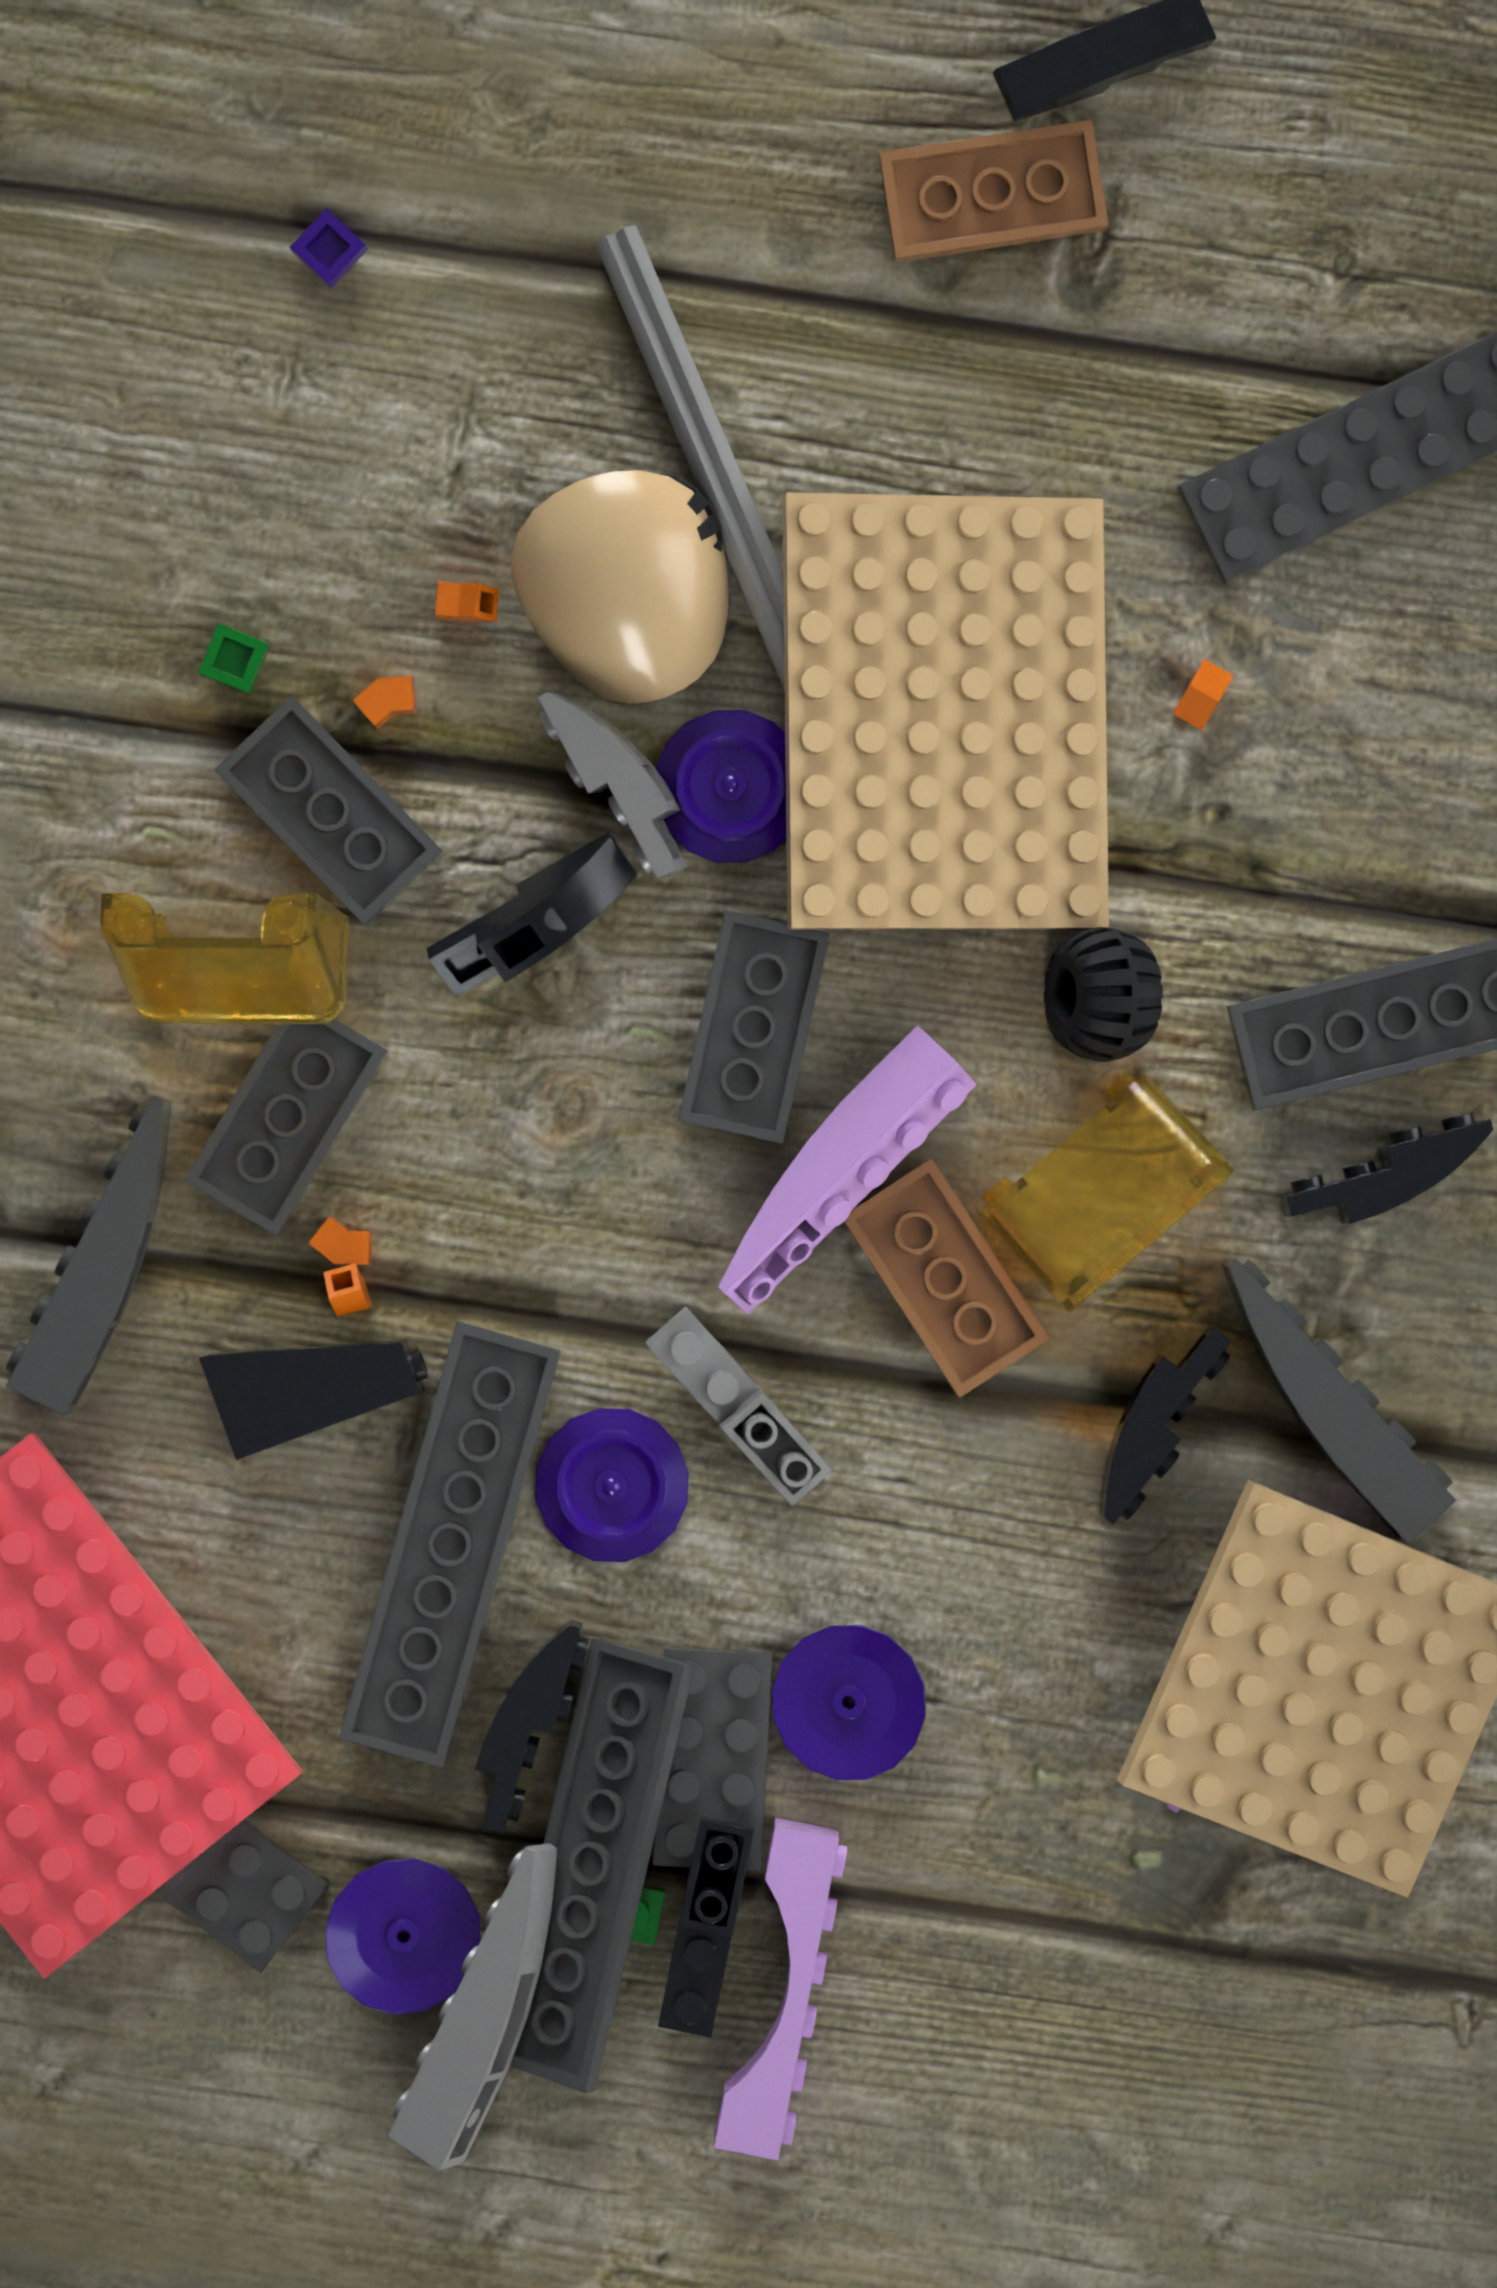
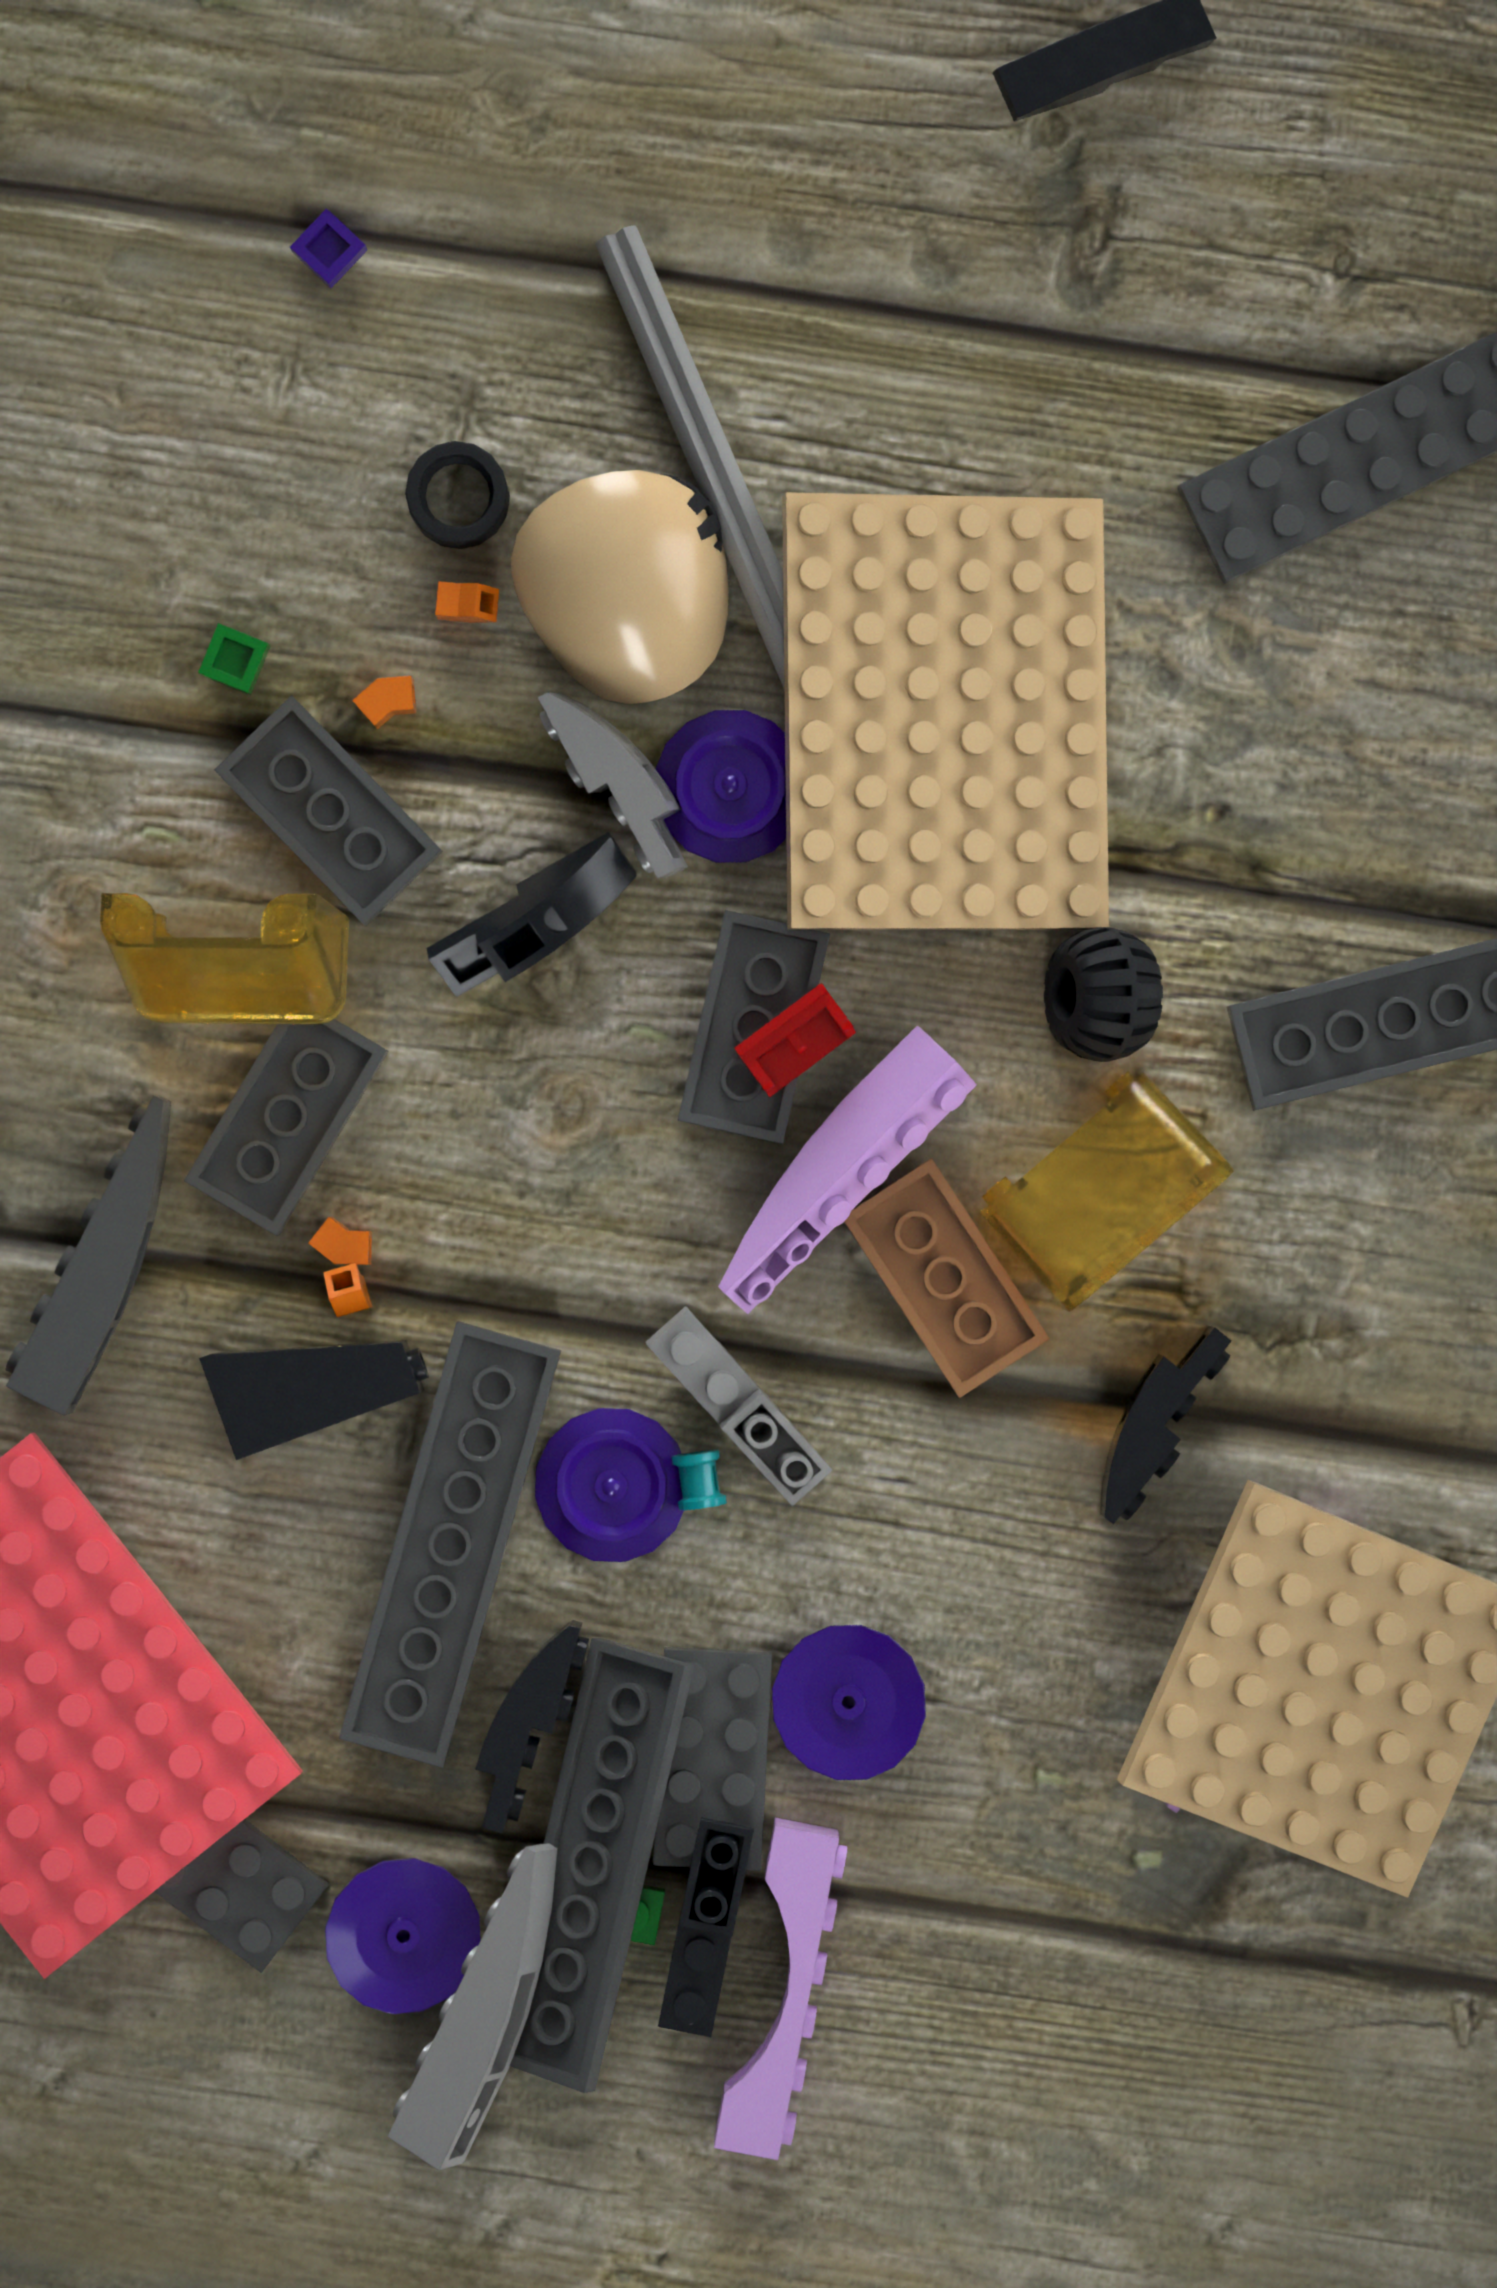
(465, 454): none -> black tyre
(699, 1479): none -> teal bush
(795, 1040): none -> red hinge
(993, 191): medium nougat plate -> none
(1202, 694): orange piece -> none
(1339, 1414): dark grey slope -> none
(1408, 1169): black slope -> none

